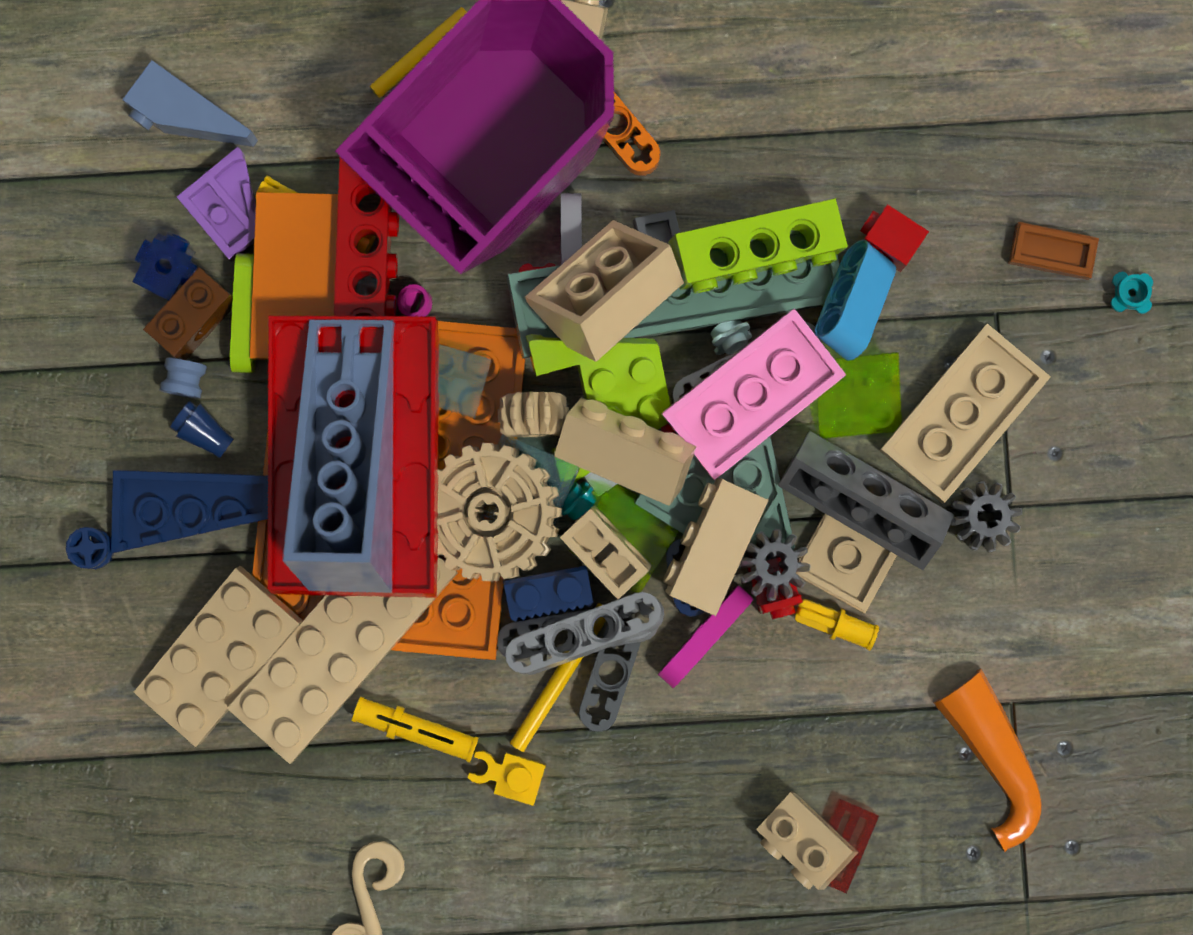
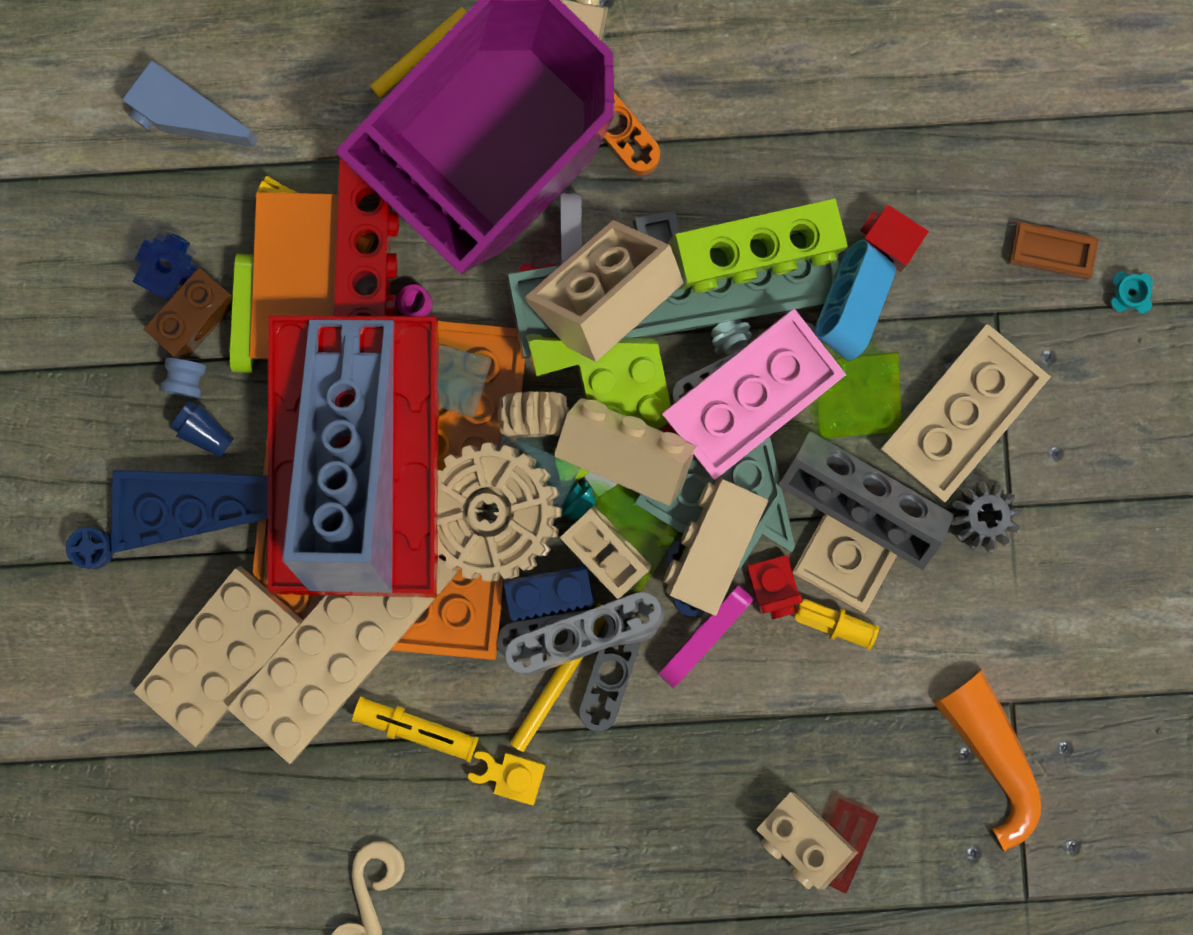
(224, 204): medium lavender wing -> none
(788, 563): flat silver gear -> none

